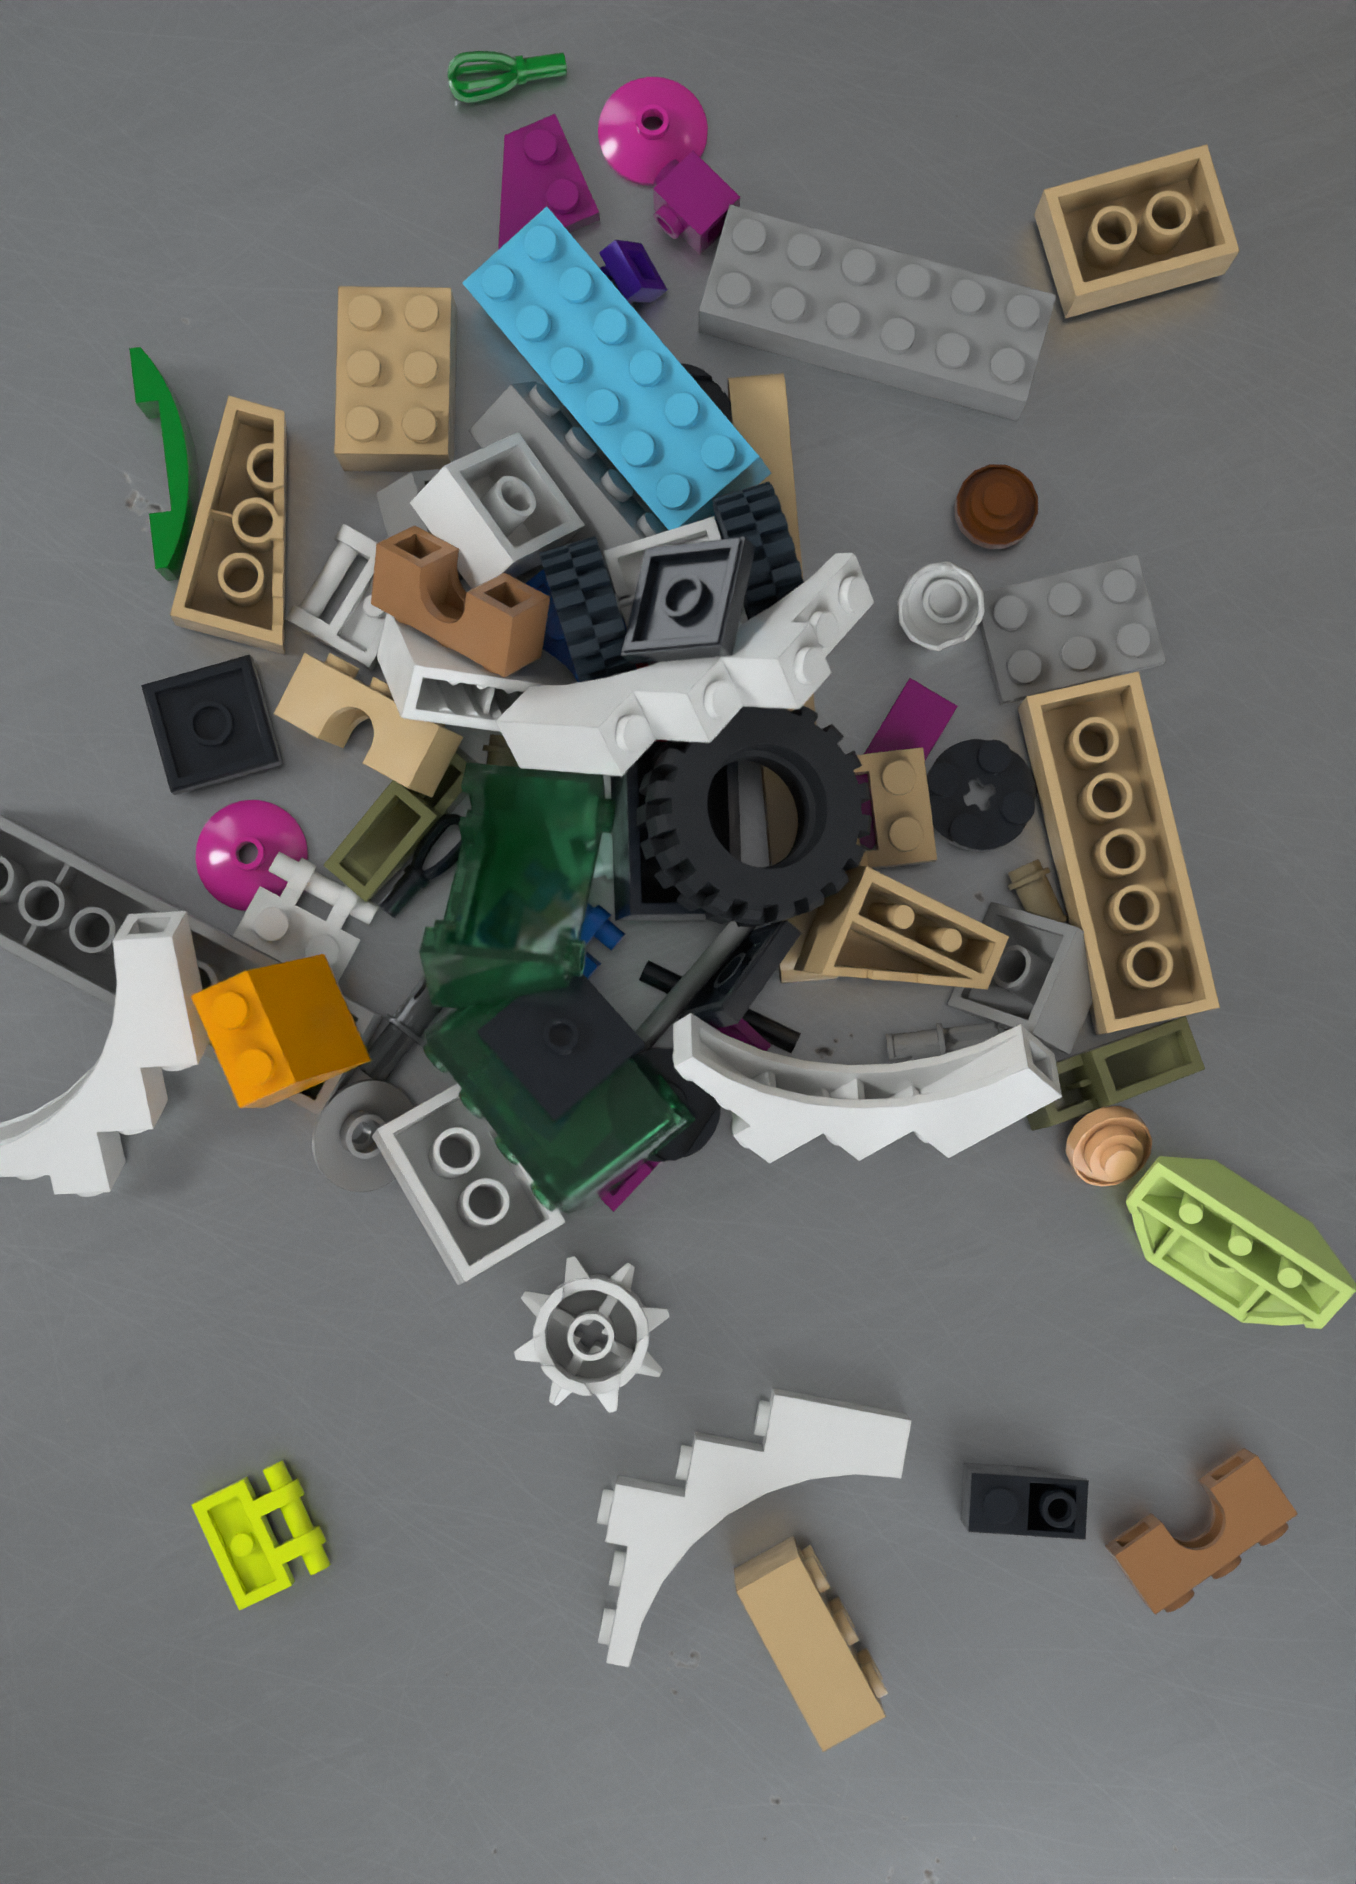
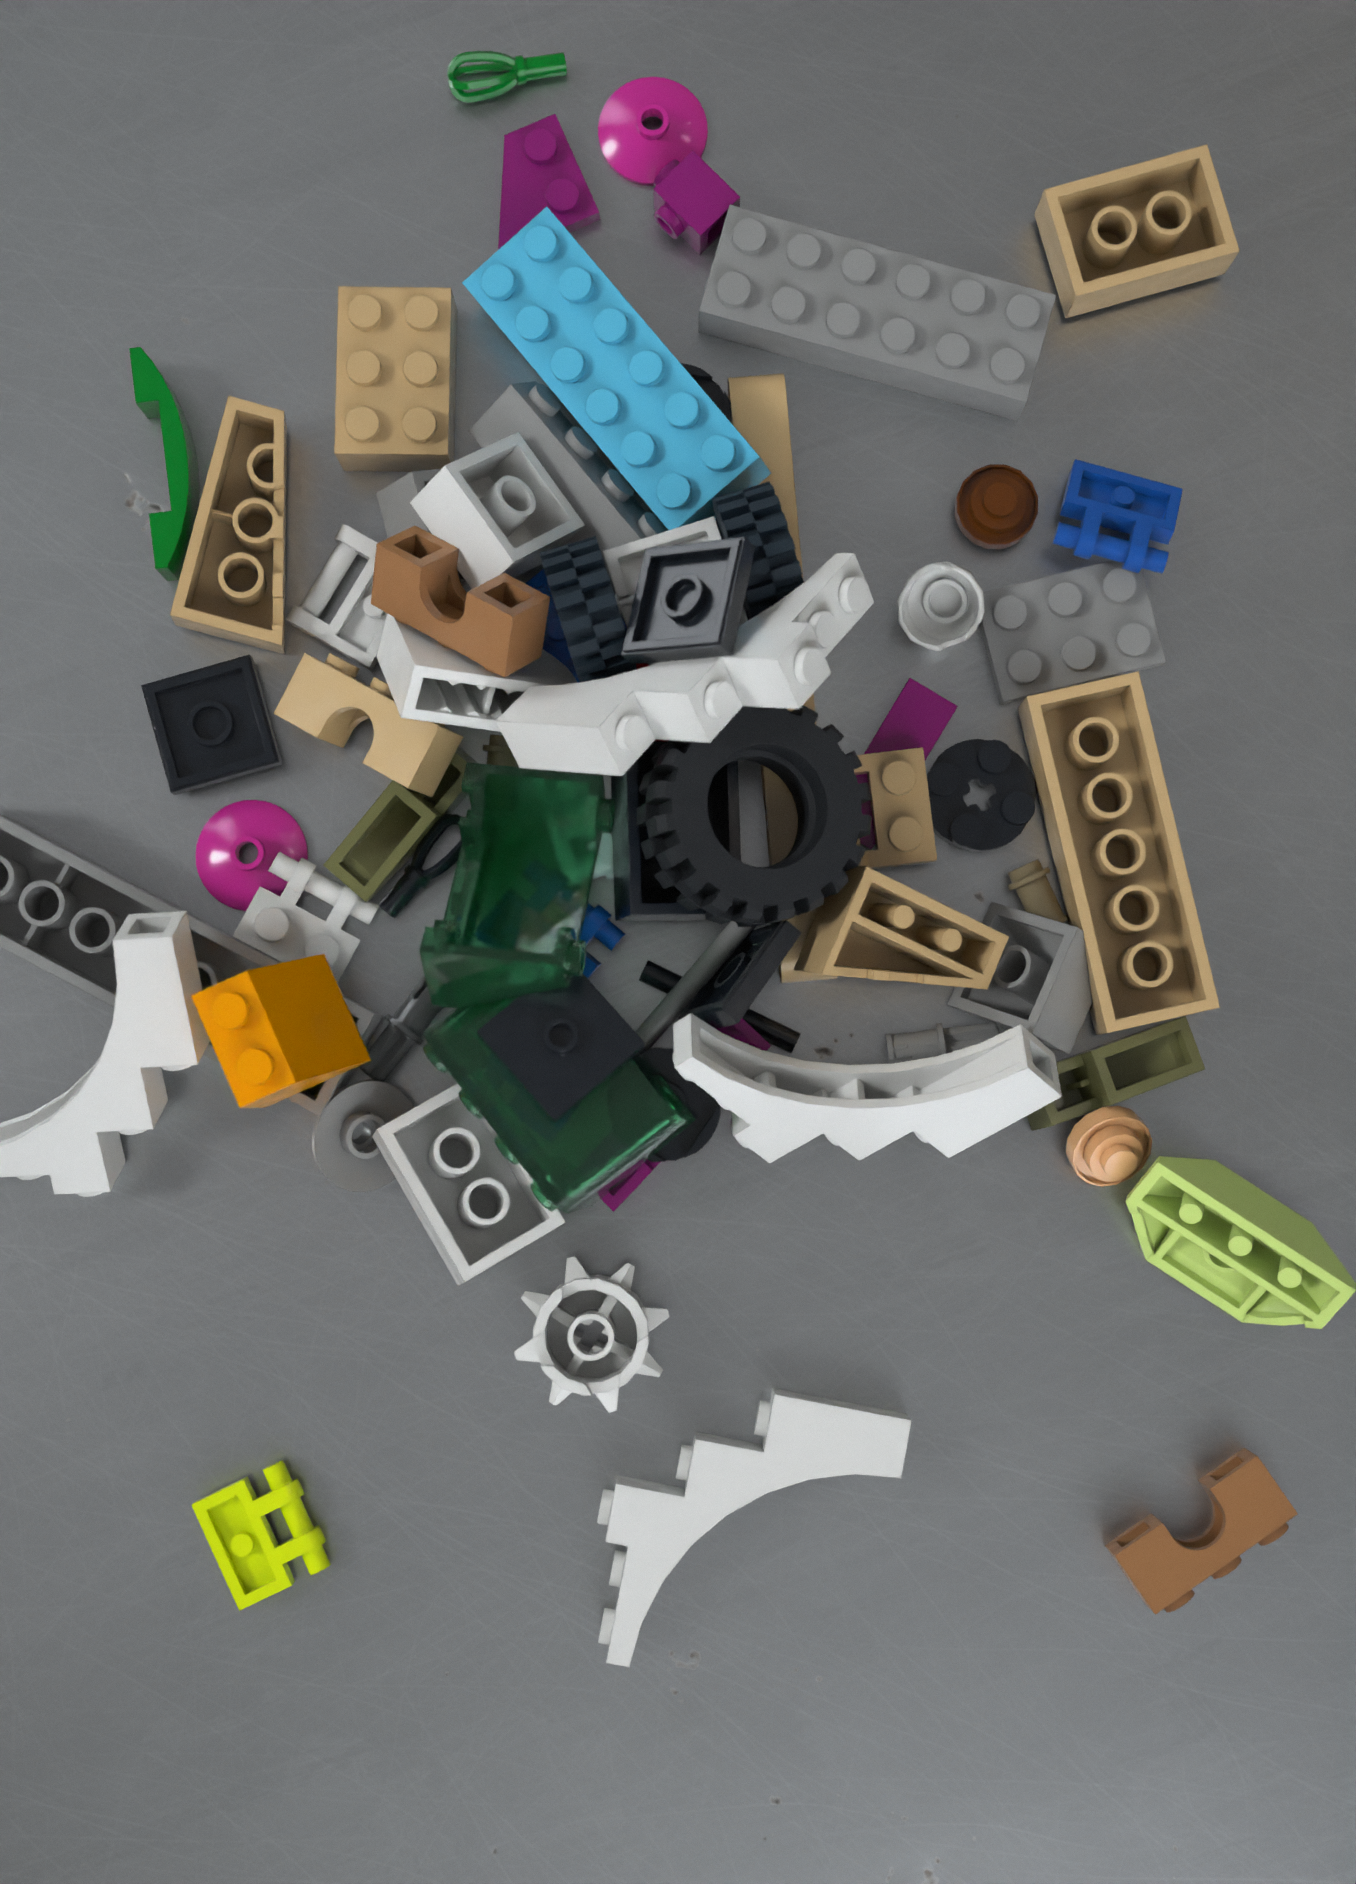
(632, 271): dark purple tile -> none
(811, 1641): tan brick -> none
(1023, 1501): black slope -> none
(1119, 503): none -> blue plate

